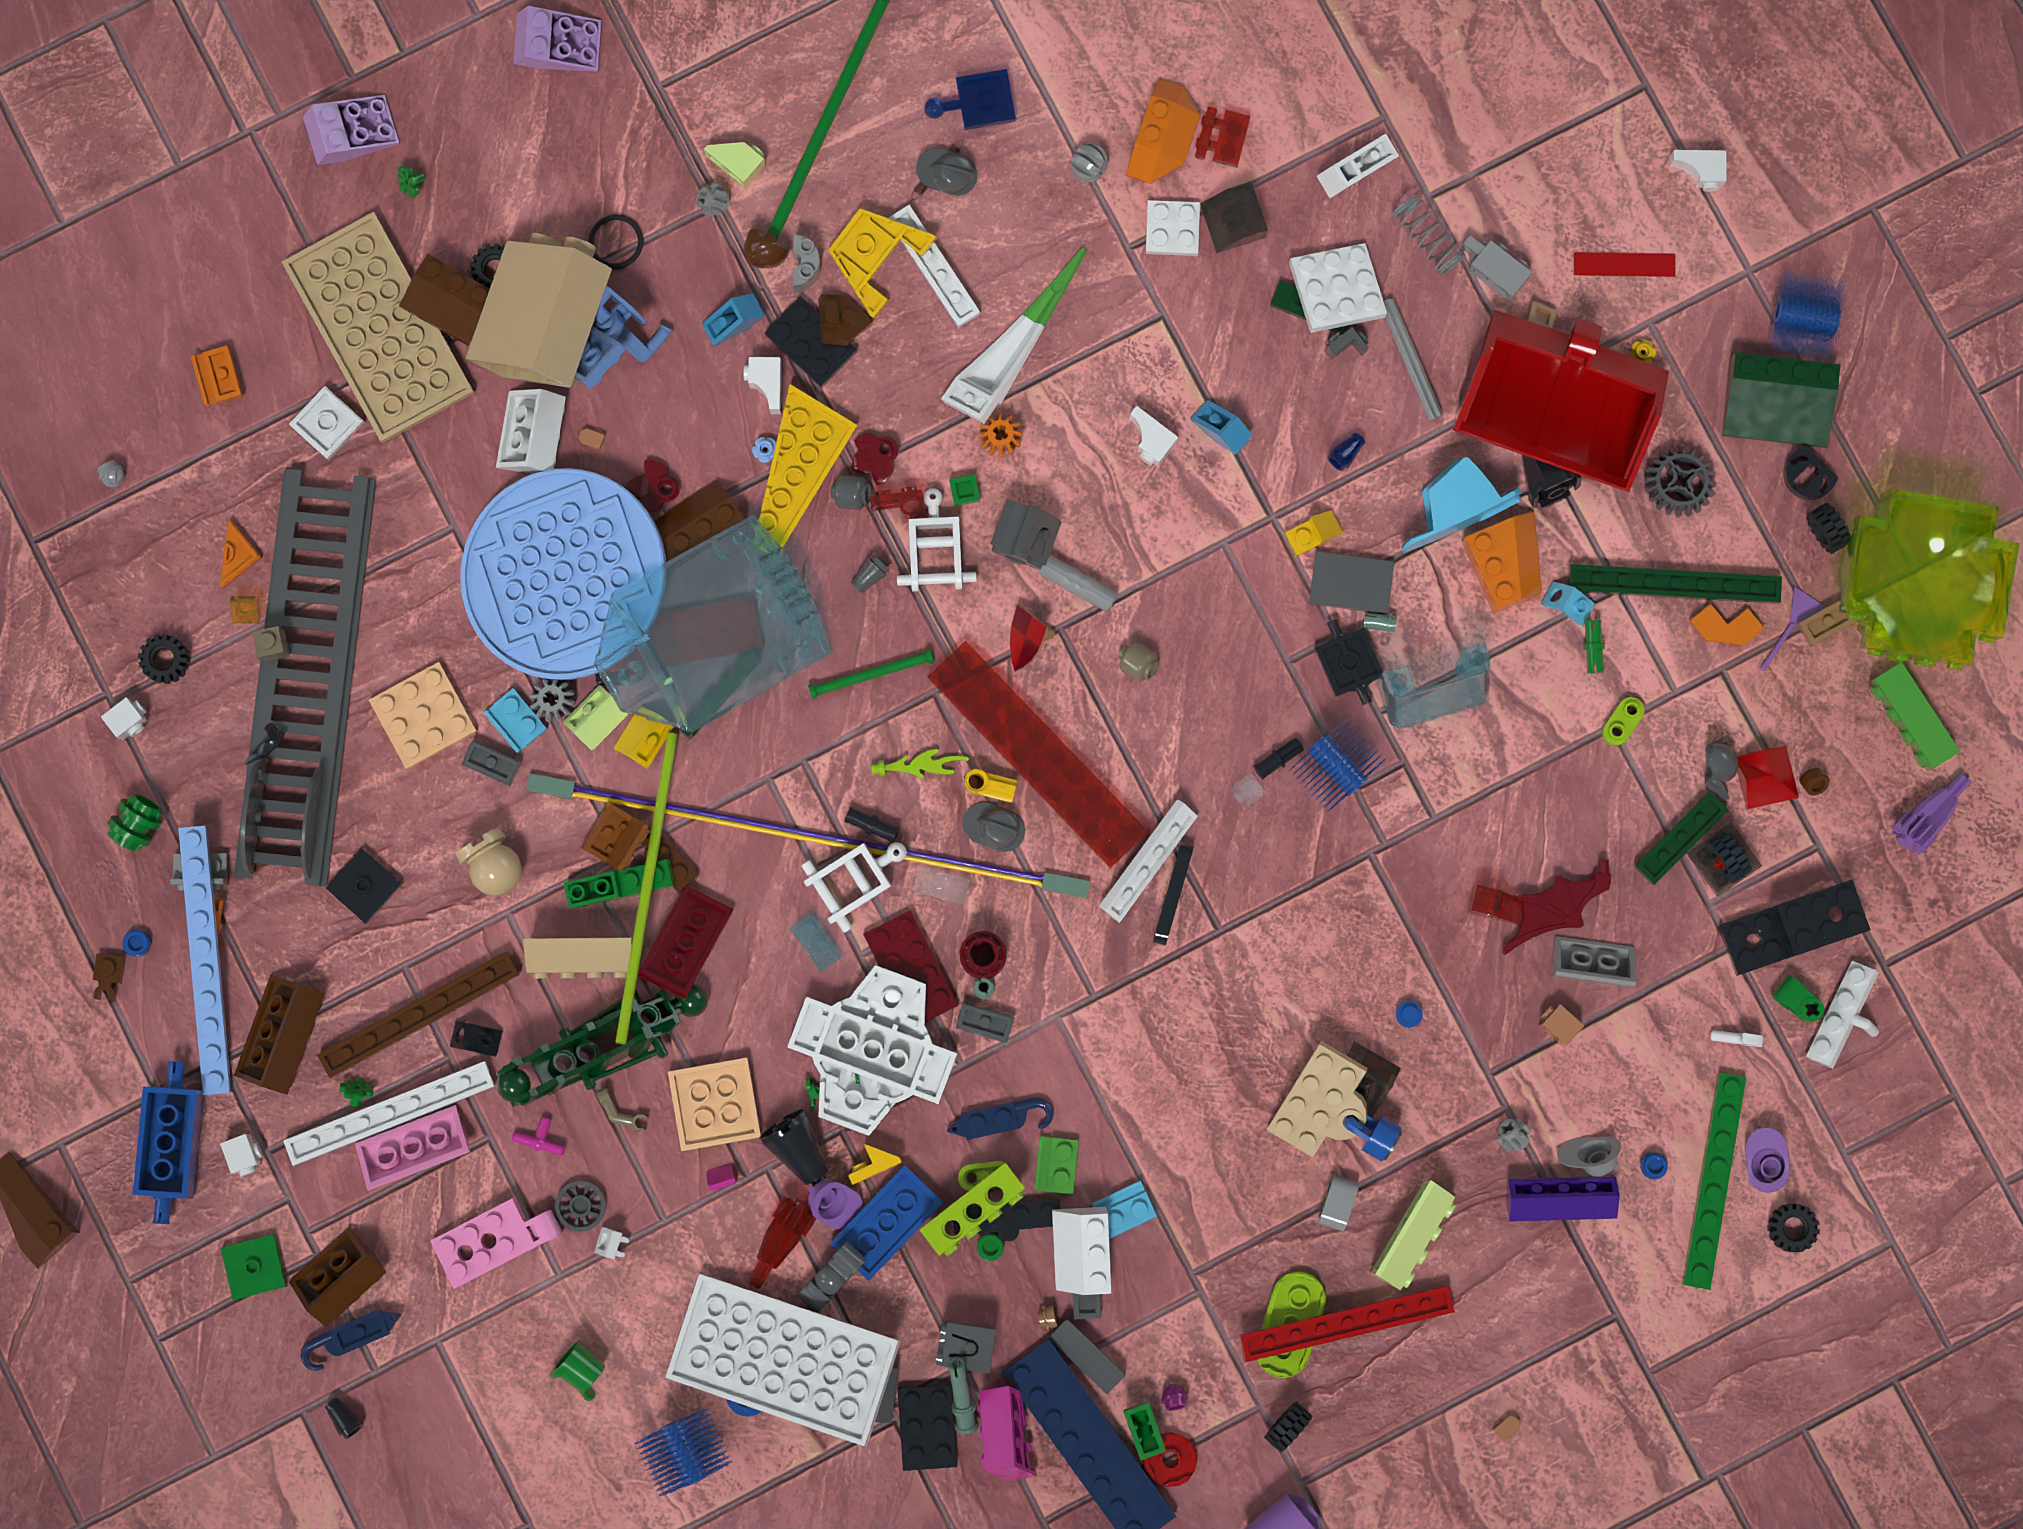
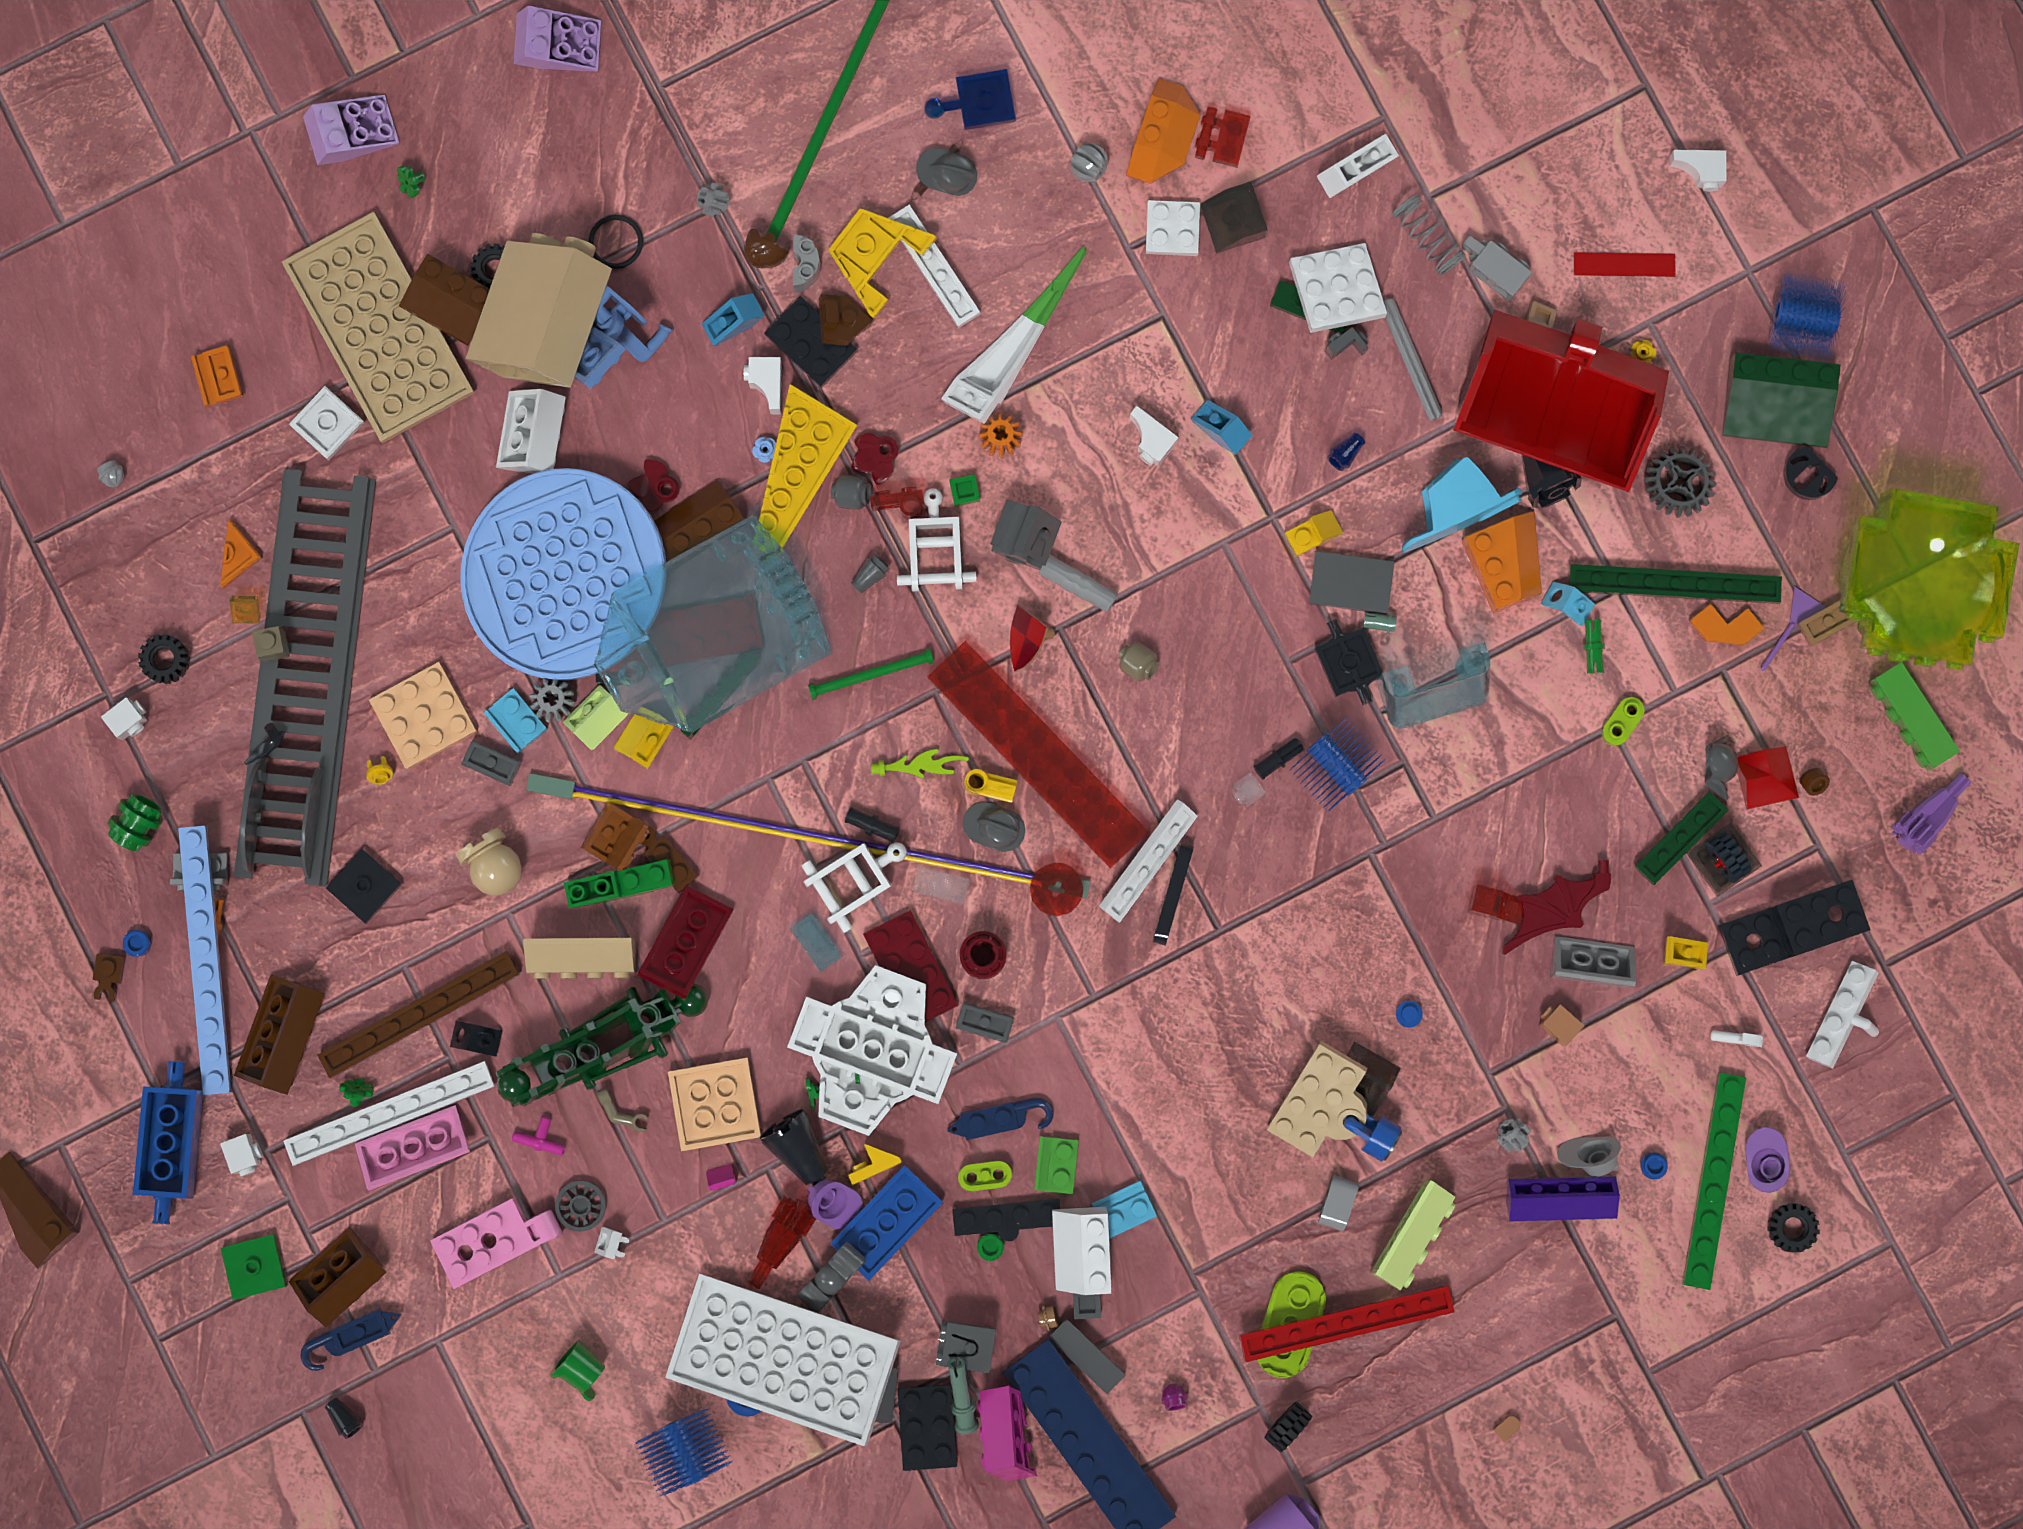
(379, 773): none -> yellow plate
(591, 439): nougat piece -> none
(646, 888): lime piece -> none
(737, 160): yellowish green slope -> none
(935, 1229): lime brick -> none
(983, 995): sand green pin -> none
(1070, 883): none -> clear red plate
(1144, 1430): green slope -> none
(1182, 1470): red tile -> none
(1685, 953): none -> yellow slope
(1794, 997): green piece -> none
(1828, 528): black tyre -> none

